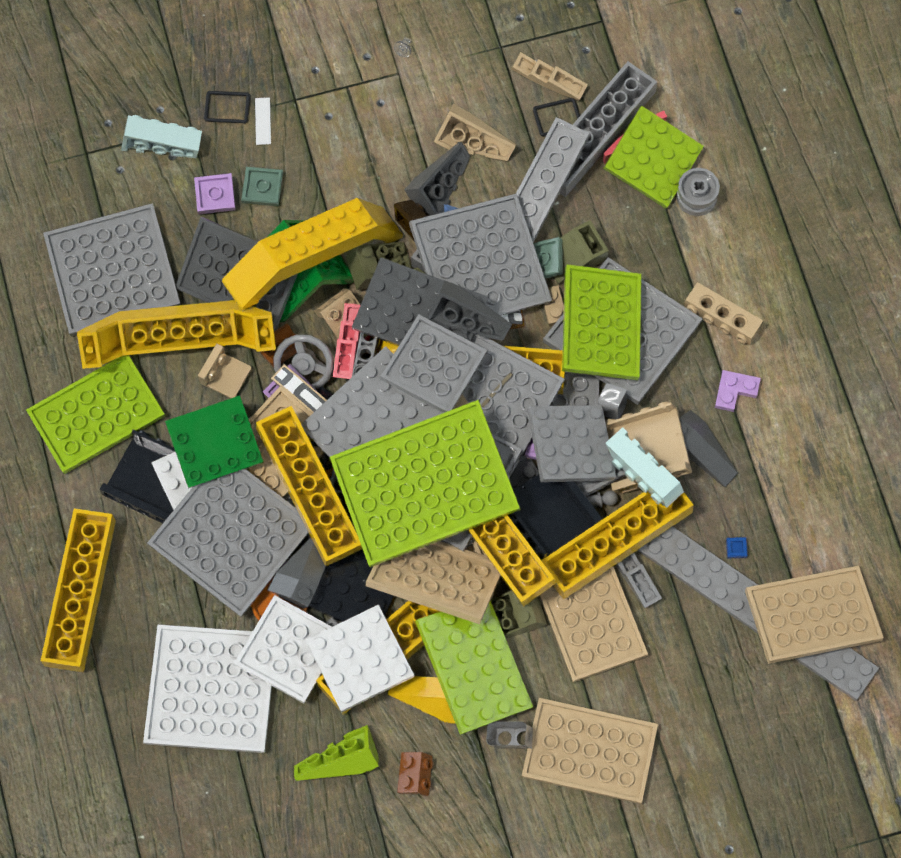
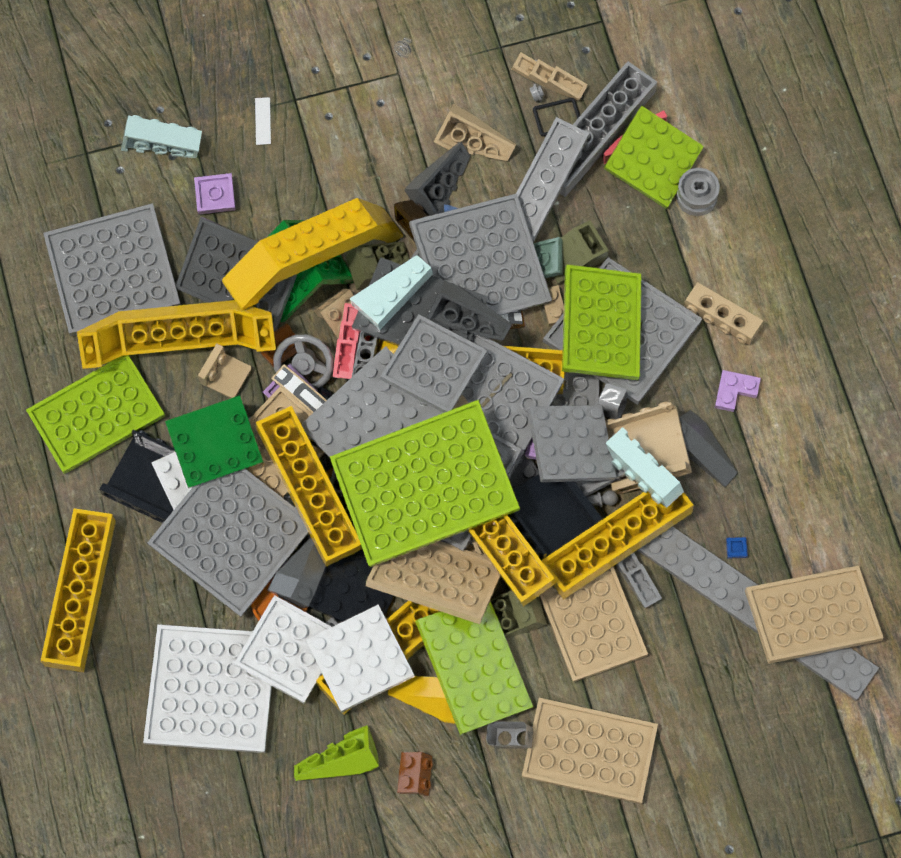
(227, 120): black piece -> none
(262, 186): sand green tile -> none
(387, 295): none -> light aqua wedge
(537, 92): none -> light grey plate

